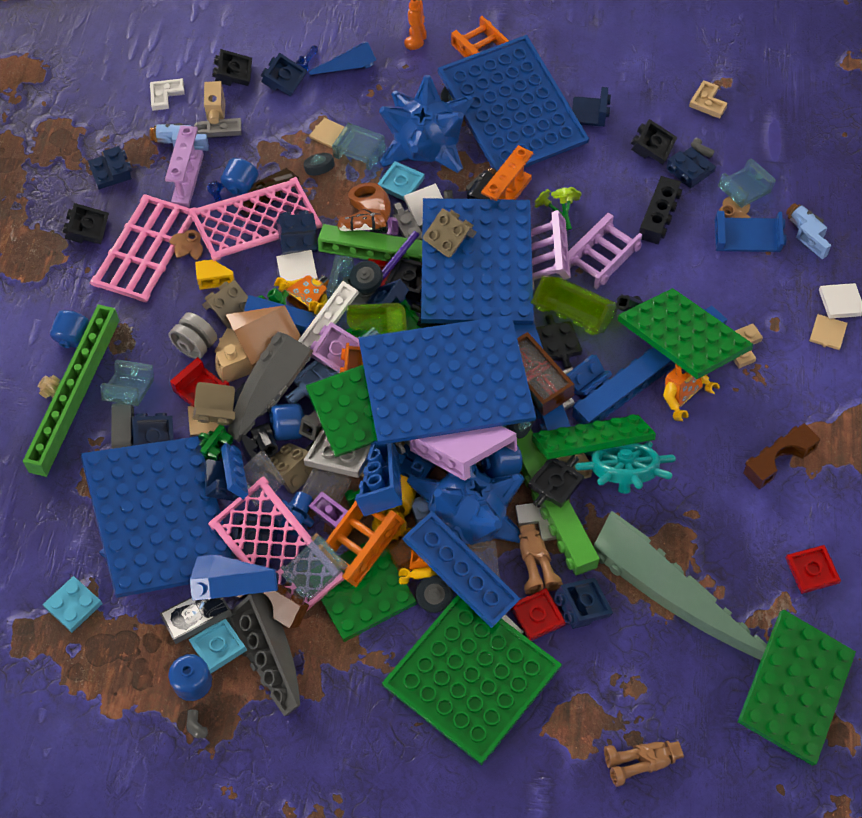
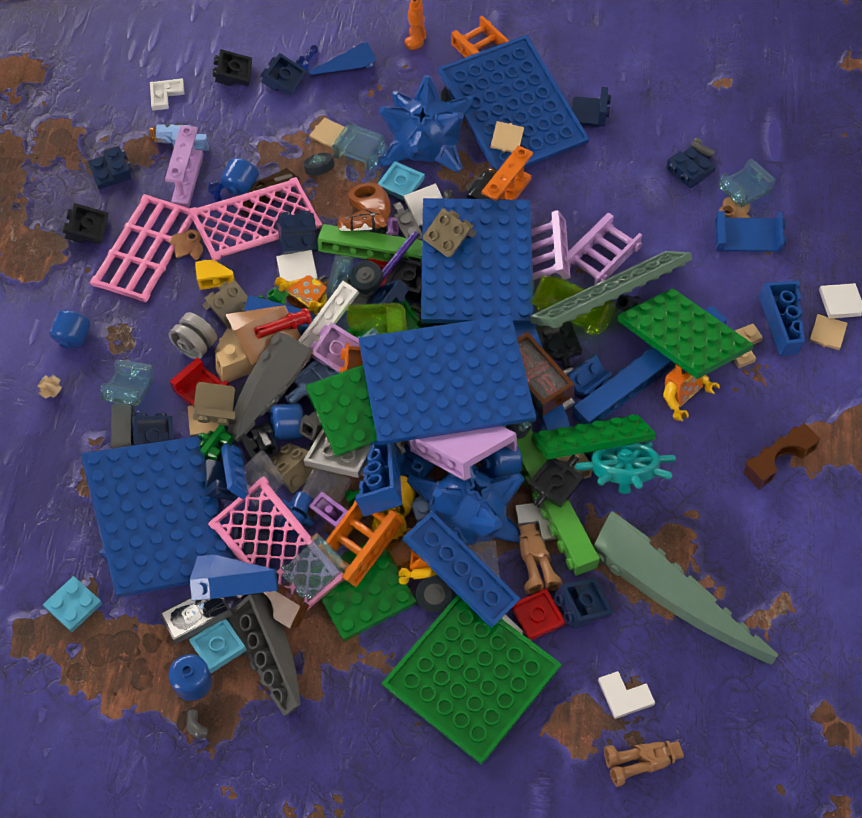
(71, 391): bright green brick -> none
(216, 109): tan torso -> none
(225, 127): light grey hinge -> none
(290, 321): none -> red pin
(506, 136): none -> tan piece
(565, 195): lime plant -> none
(610, 289): none -> sand green plate
(624, 701): none -> white tile
(653, 142): black plate -> none
(660, 209): black brick -> none
(705, 101): tan plate -> none
(783, 314): none -> blue wedge
(797, 687): green plate -> none
(810, 229): light blue plate -> none
(813, 569): red plate -> none

